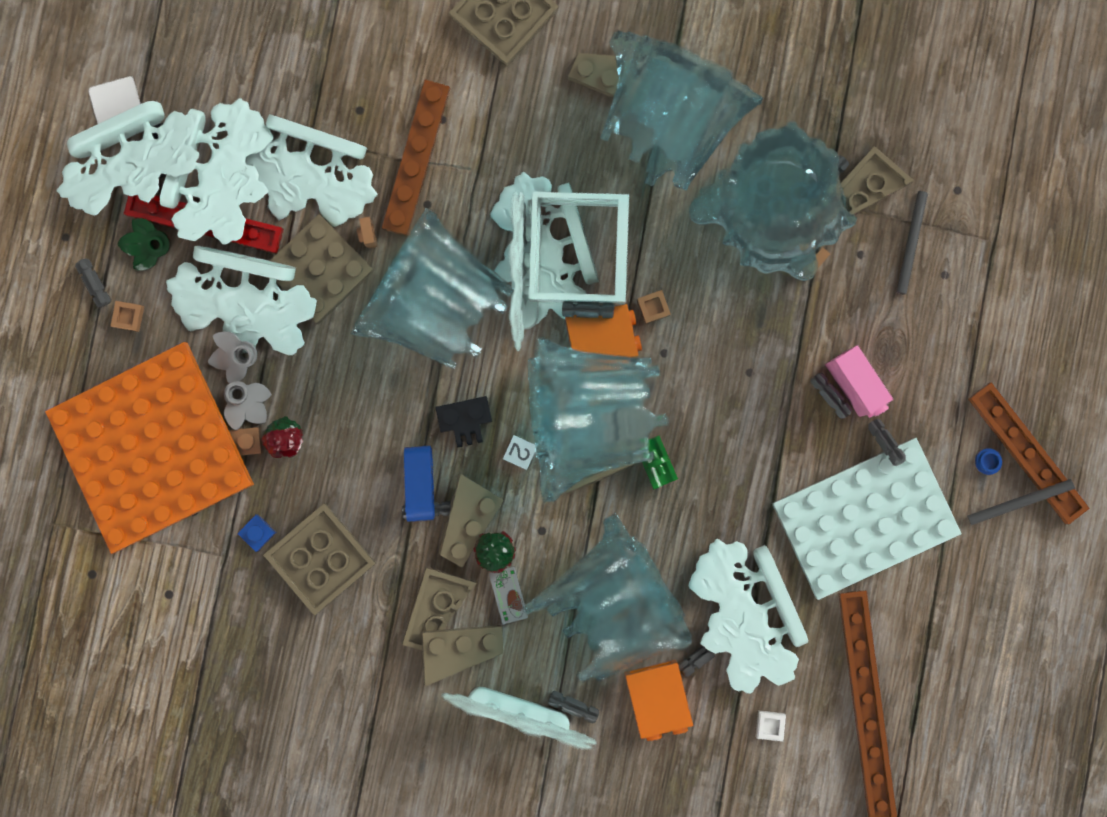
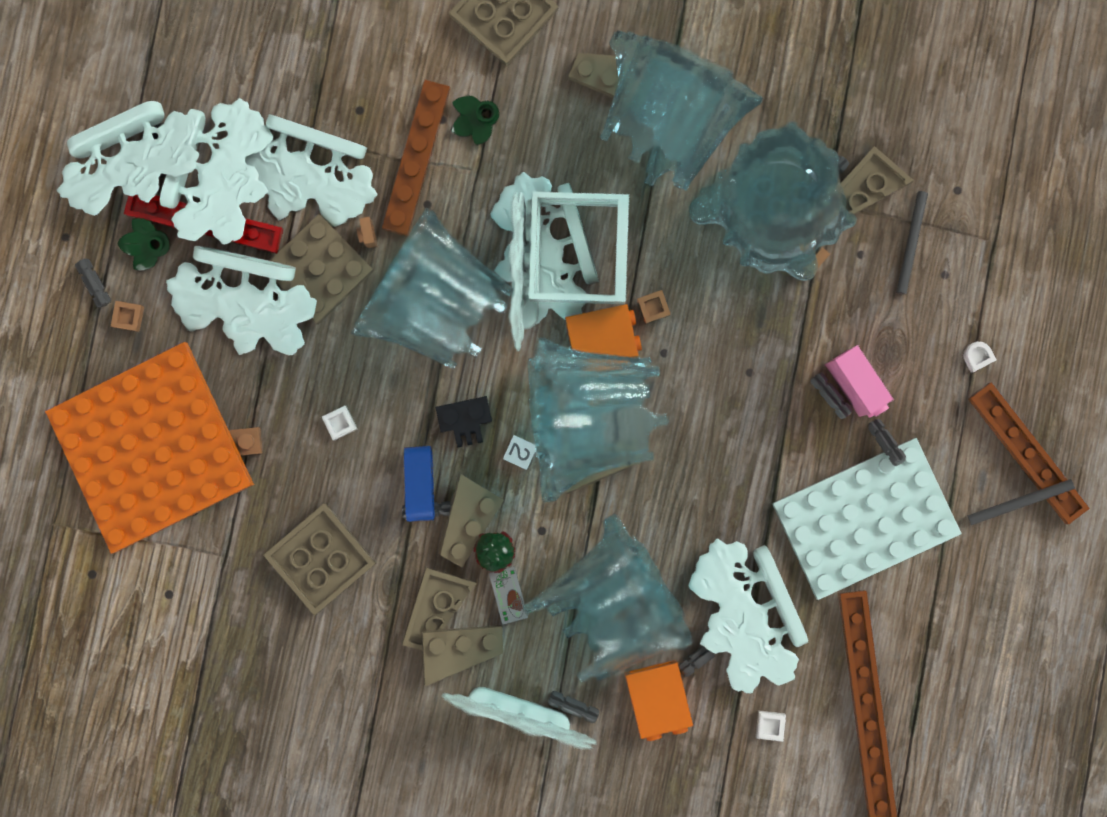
(113, 98): white sticker -> none
(230, 356): light grey plate -> none
(248, 407): light grey plate -> none
(256, 533): blue plate -> none
(283, 438): dark red piece -> none
(339, 423): none -> white tile
(471, 119): none -> dark green plate
(588, 309): dark grey axle -> none
(660, 469): green hips -> none
(978, 356): none -> white tile
(988, 461): blue plate -> none

